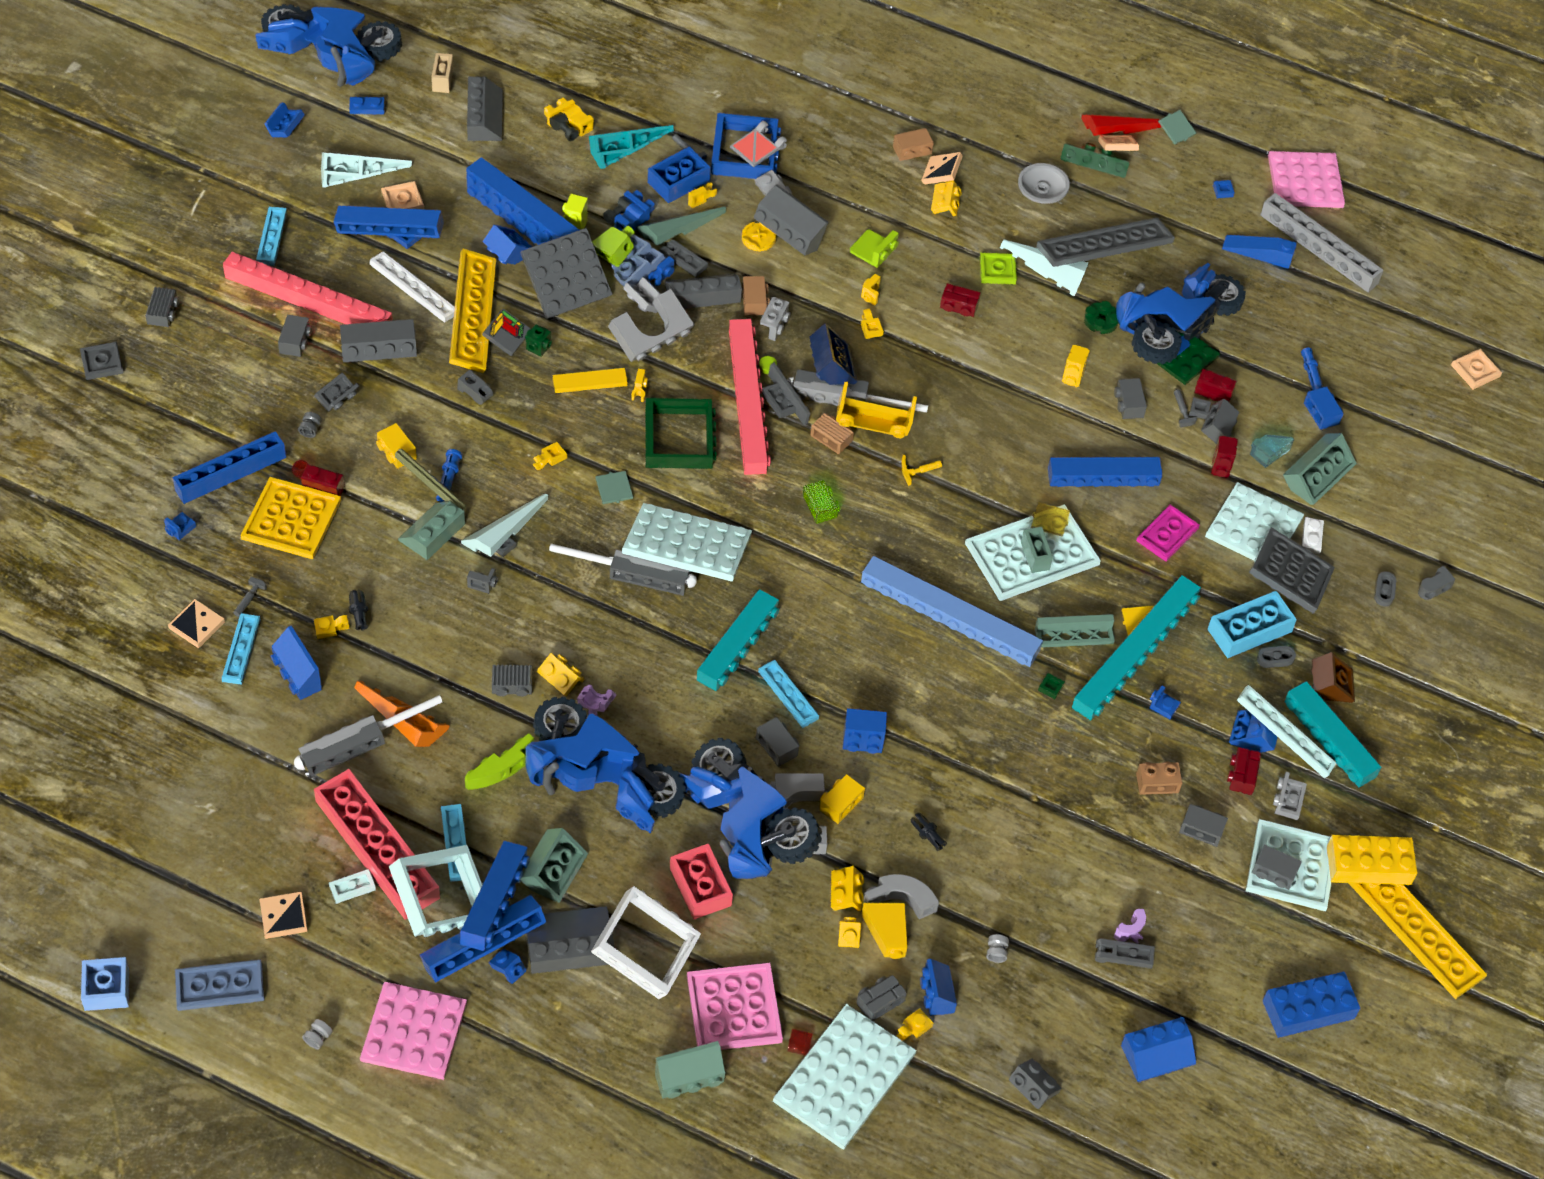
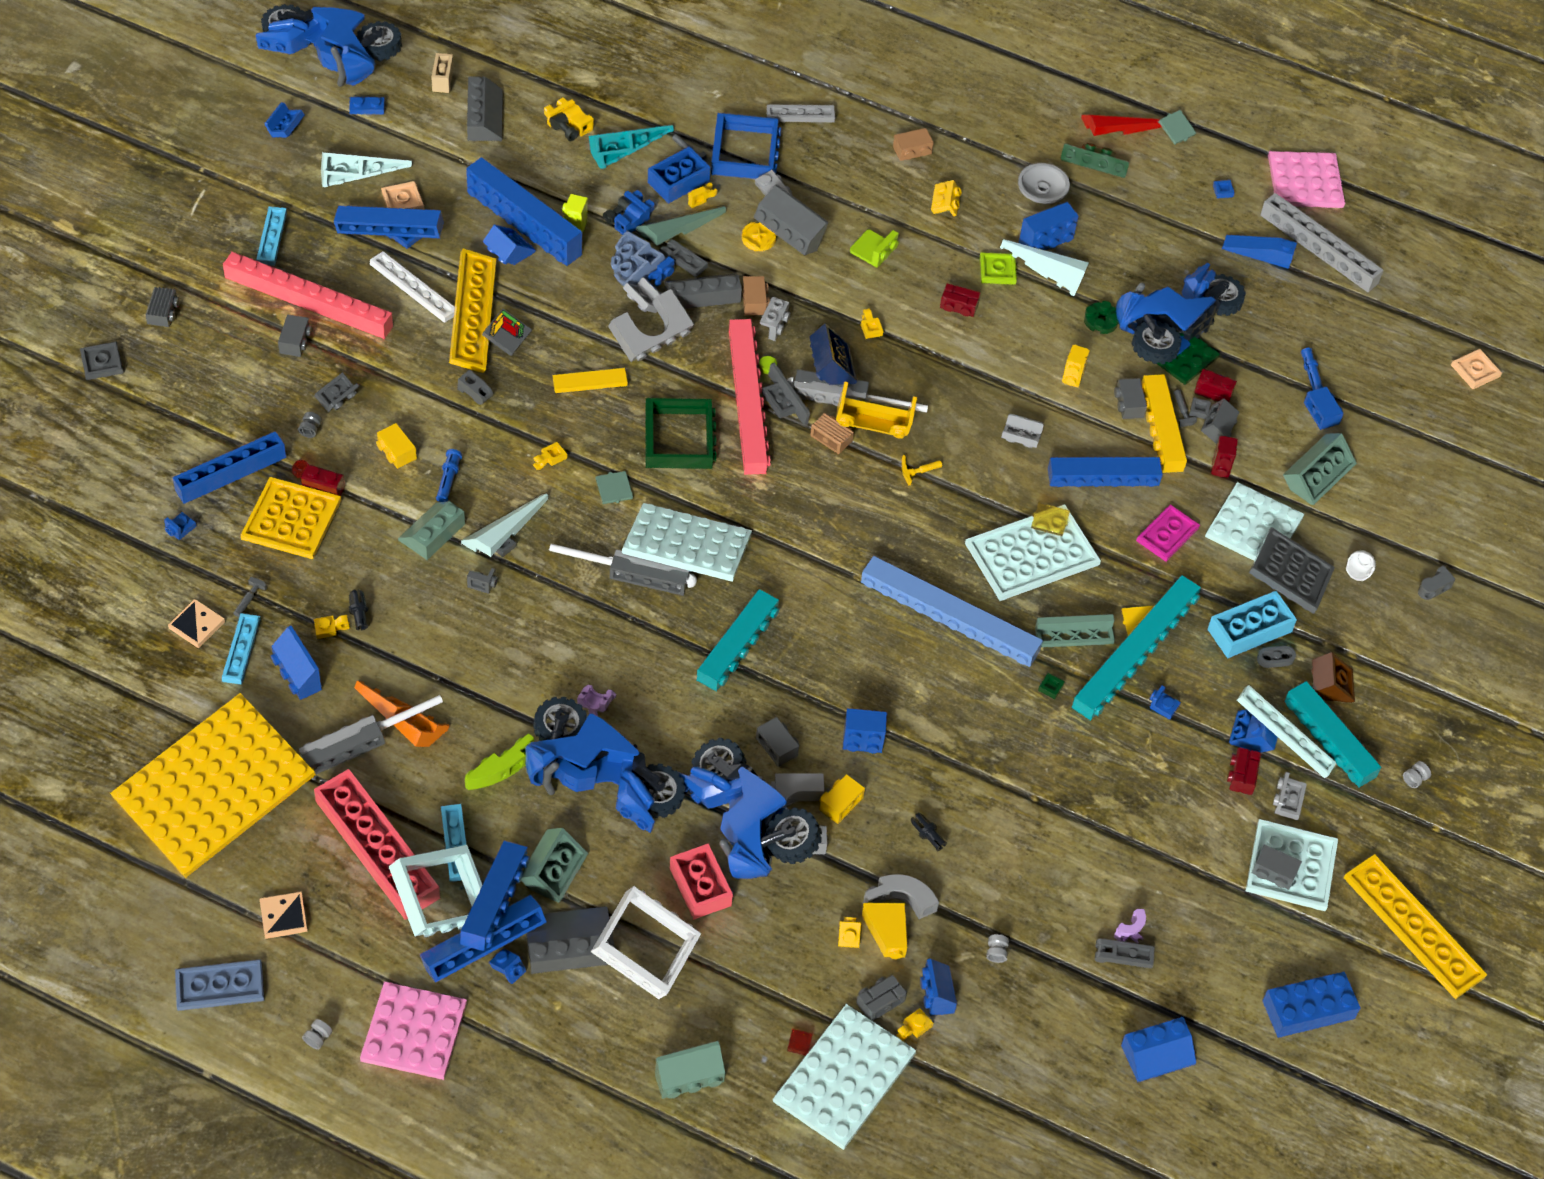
(105, 984): light blue brick -> none
(212, 785): none -> yellow plate
(352, 886): light aqua plate -> none
(378, 340): dark grey slope -> none
(428, 479): olive axle -> none
(512, 680): dark grey brick -> none
(538, 340): dark green brick -> none
(559, 673): yellow bracket -> none
(566, 273): dark grey plate -> none
(614, 245): lime torso -> none
(640, 383): yellow plate -> none
(734, 1006): bright pink plate -> none
(756, 147): flag -> none
(788, 693): medium azure tile -> none
(801, 113): none -> light grey plate
(820, 501): clear neon green brick -> none
(846, 888): yellow bracket -> none
(870, 288): yellow bracket -> none
(942, 168): light nougat tile -> none
(1022, 430): none -> light grey bracket
(1034, 1083): dark grey bracket -> none
(1036, 549): sand green brick -> none
(1049, 227): none -> blue brick
(1105, 242): dark grey plate -> none
(1118, 142): light nougat tile -> none
(1159, 778): medium nougat brick -> none
(1163, 424): none -> yellow brick
(1203, 825): dark grey brick -> none
(1270, 448): clear light blue slope -> none
(1312, 535): white plate -> none
(1360, 565): none -> white hair
(1371, 859): yellow brick -> none
(1385, 590): dark grey plate -> none
(1418, 773): none -> light grey wheel

